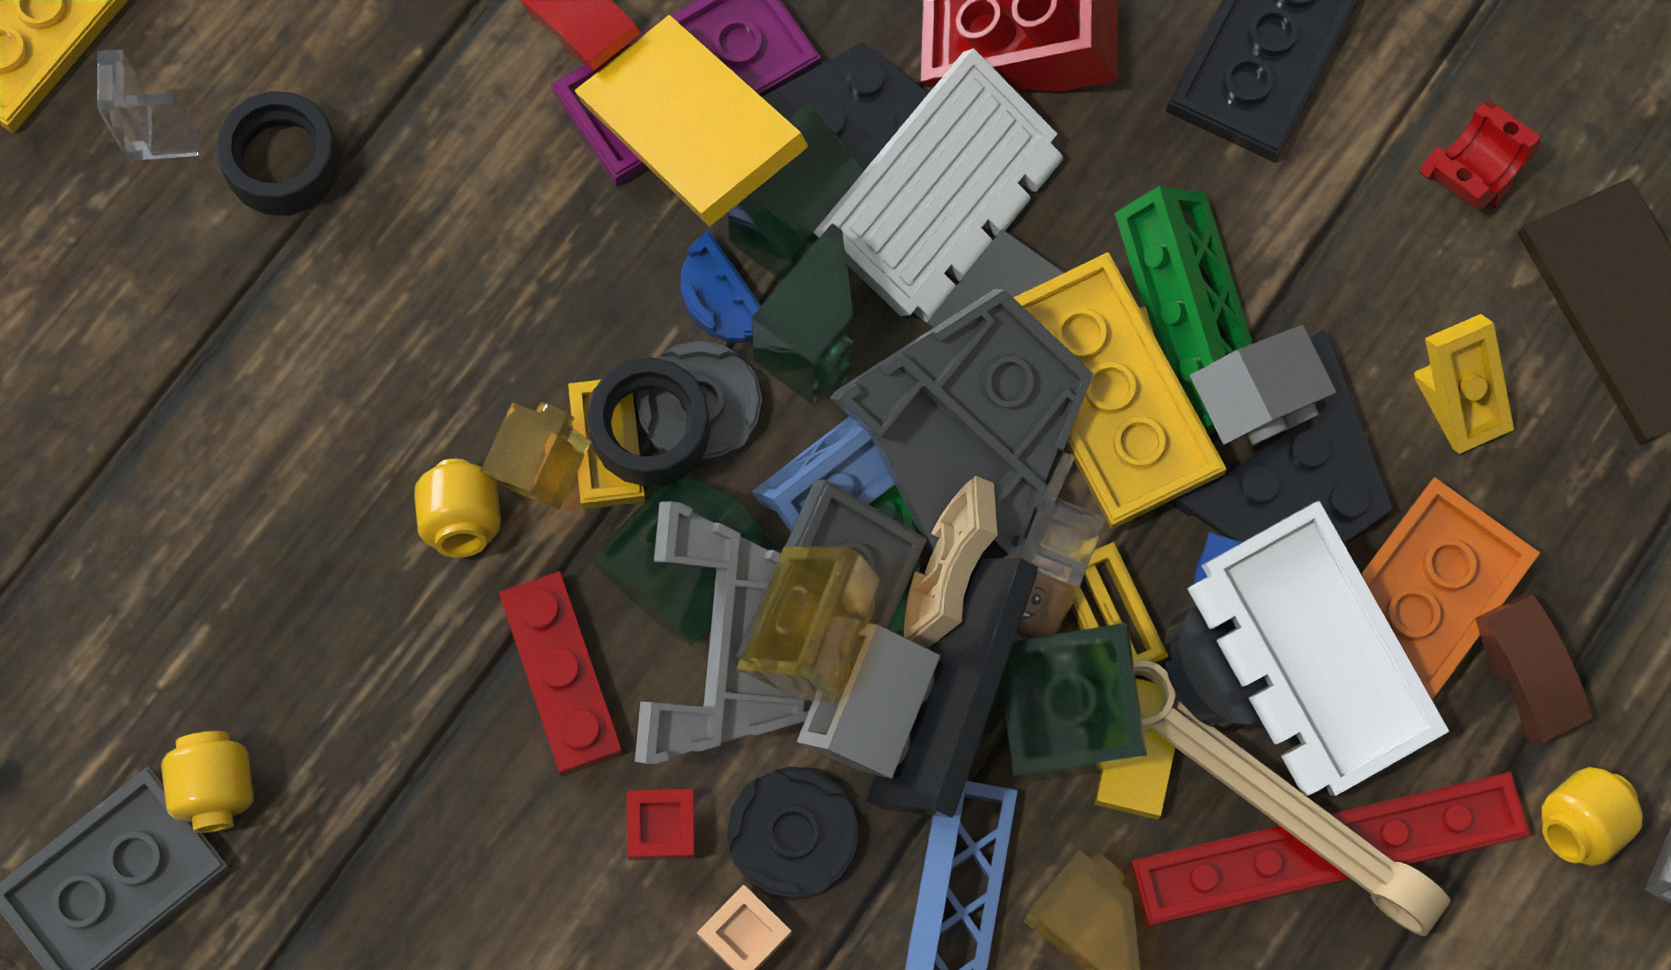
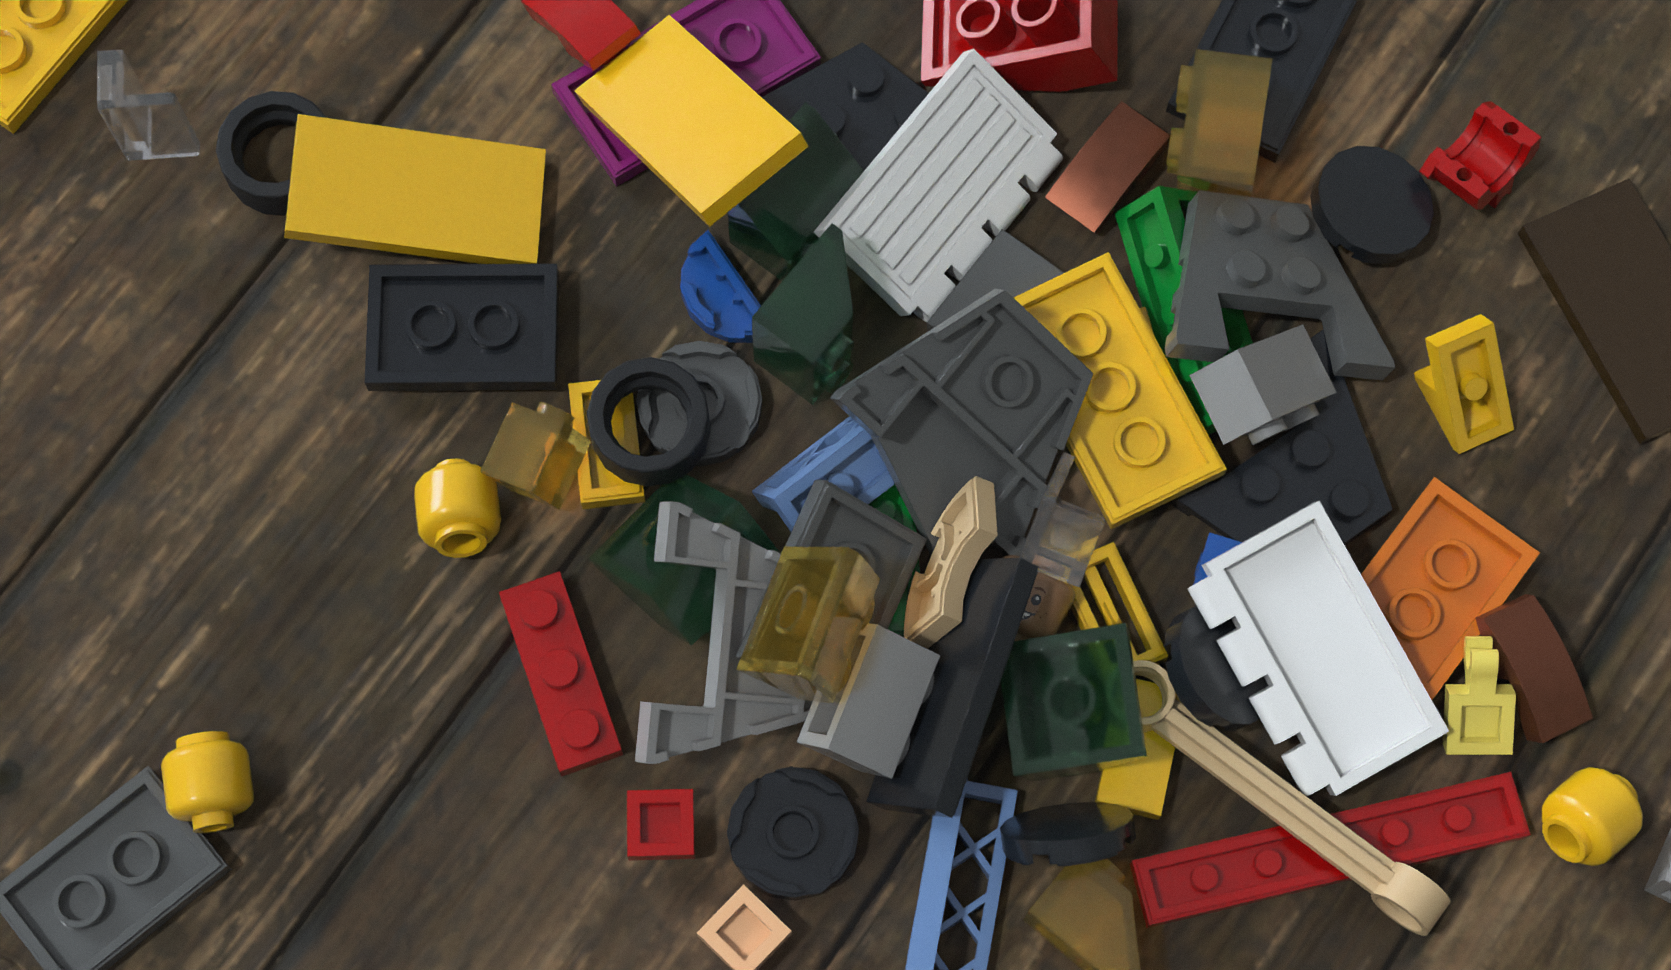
(414, 192): none -> yellow tile
(462, 327): none -> black plate
(1068, 833): none -> black tile
(1108, 167): none -> copper slope
(1223, 122): none -> clear yellow brick
(1267, 261): none -> dark grey wing
(1372, 204): none -> black tile
(1480, 711): none -> light yellow plate

